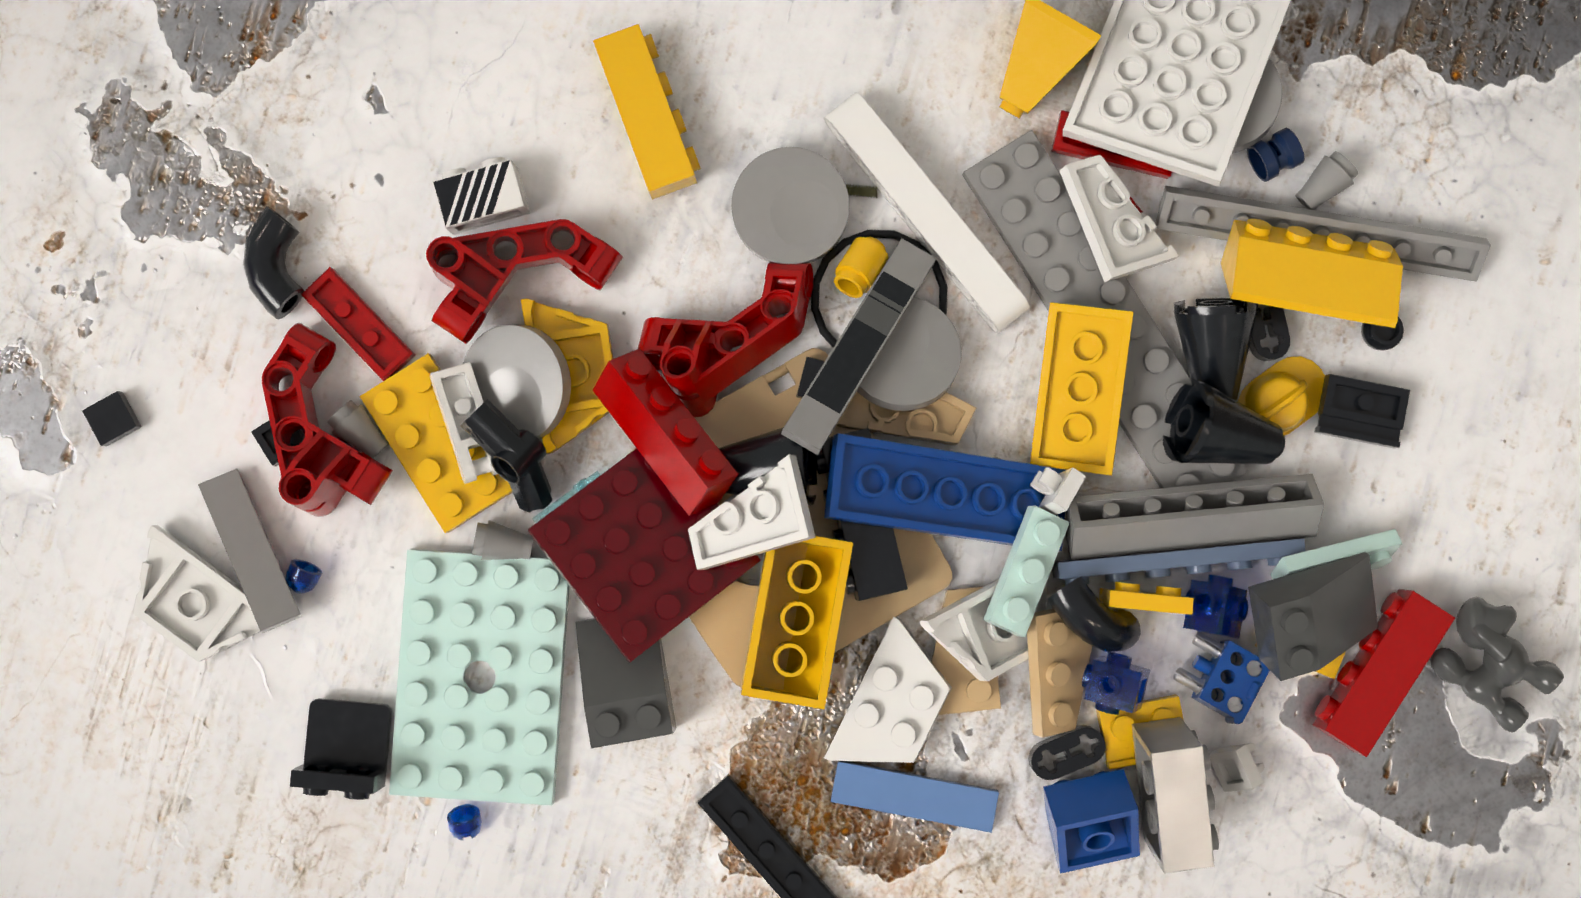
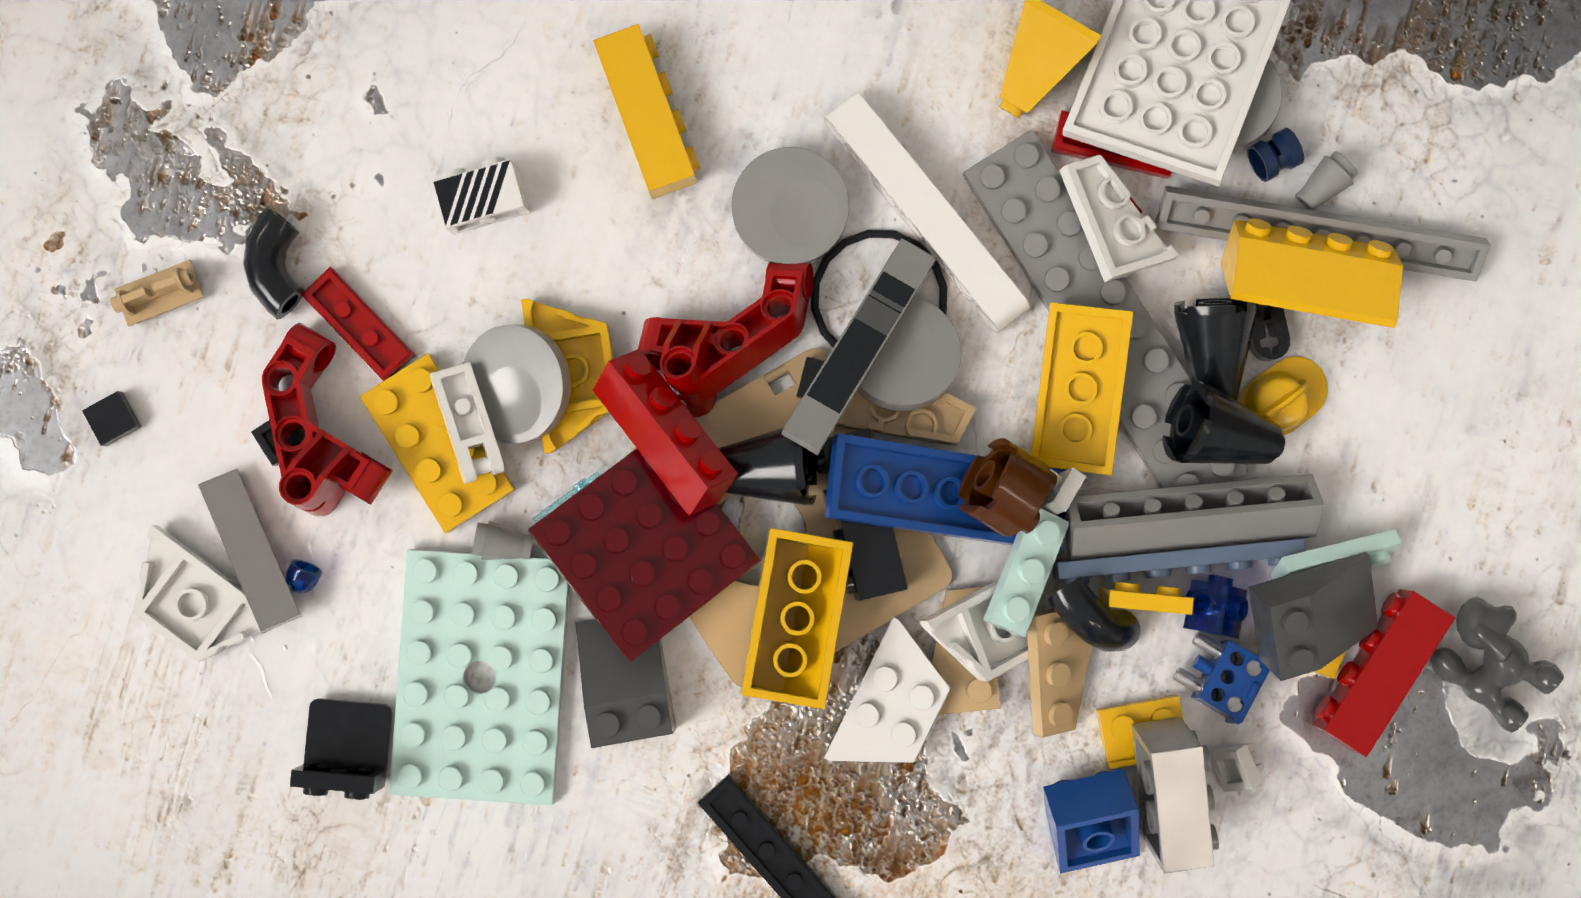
(157, 293): none -> tan hinge
(357, 429): light grey cone -> none
(462, 814): clear blue hinge -> none
(481, 276): red connector -> none
(513, 454): black piece -> none
(758, 520): white wing -> none
(860, 266): yellow brick -> none
(863, 191): olive leg -> none
(914, 796): medium blue tile -> none
(1006, 488): none -> reddish brown brick
(1071, 761): black beam -> none
(1128, 679): clear blue brick -> none
(1362, 411): black plate -> none
(1382, 337): black plate -> none

